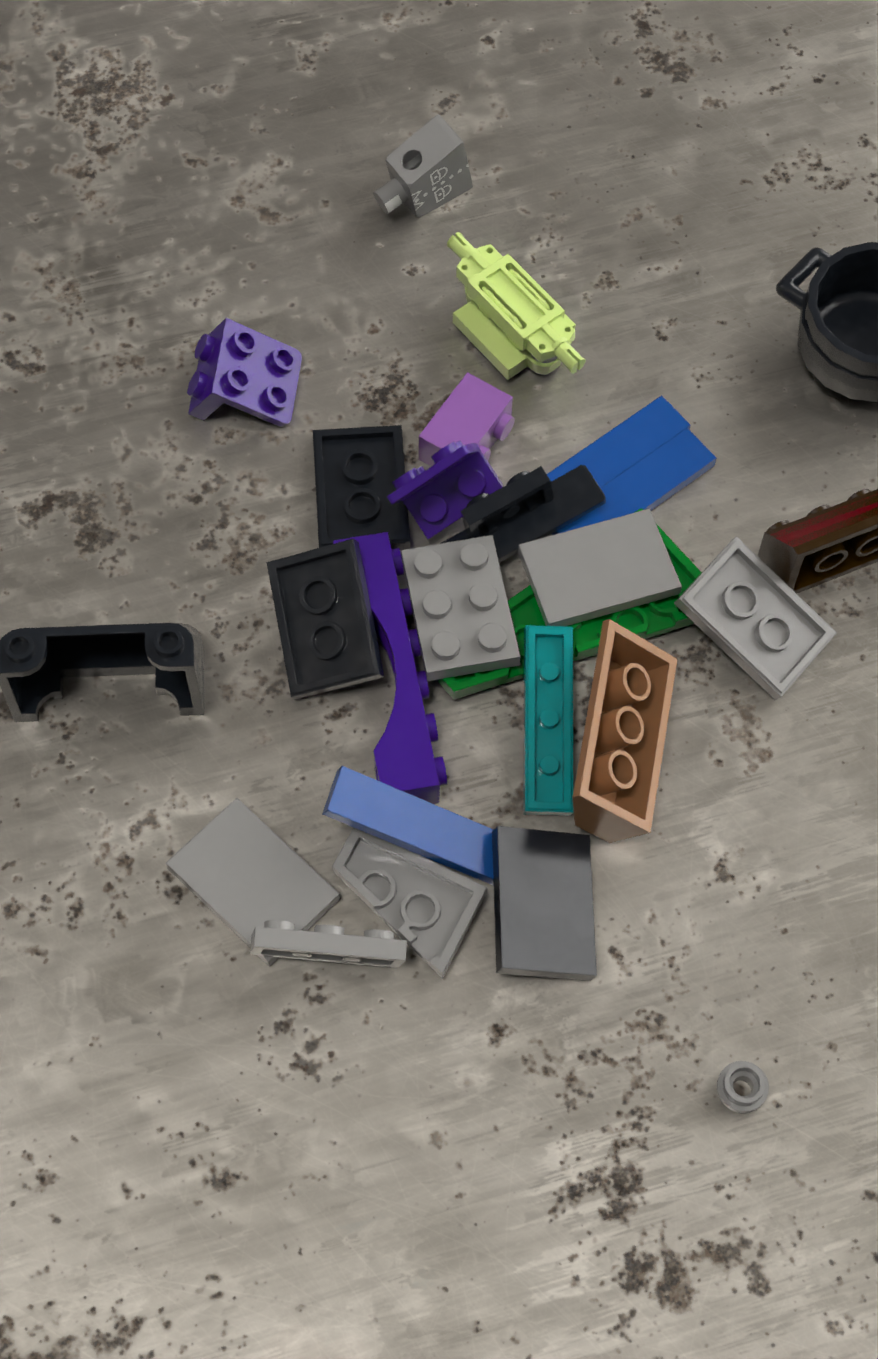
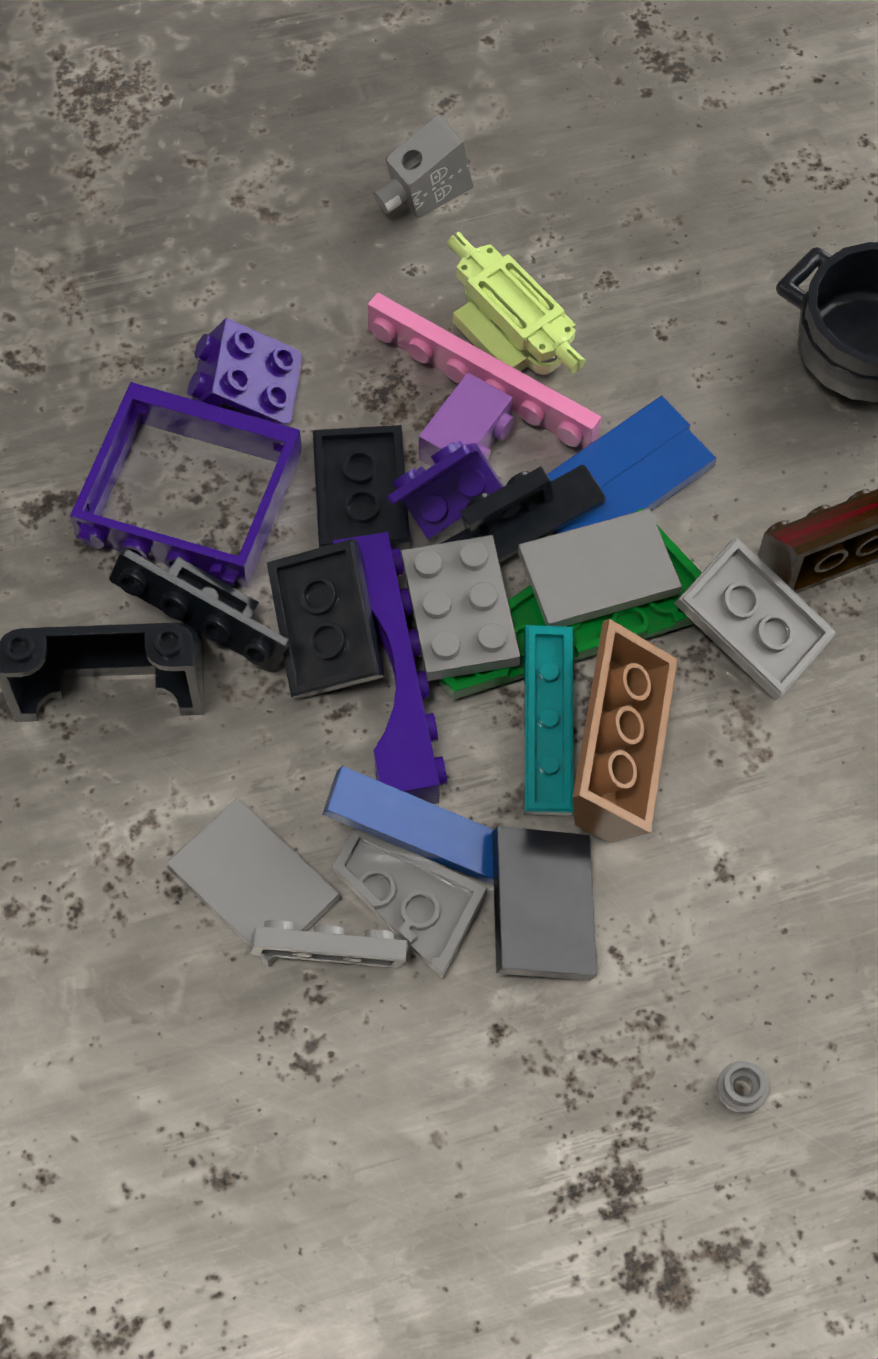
(202, 423): none -> dark purple window
(202, 603): none -> black bracket
(456, 357): none -> bright pink plate

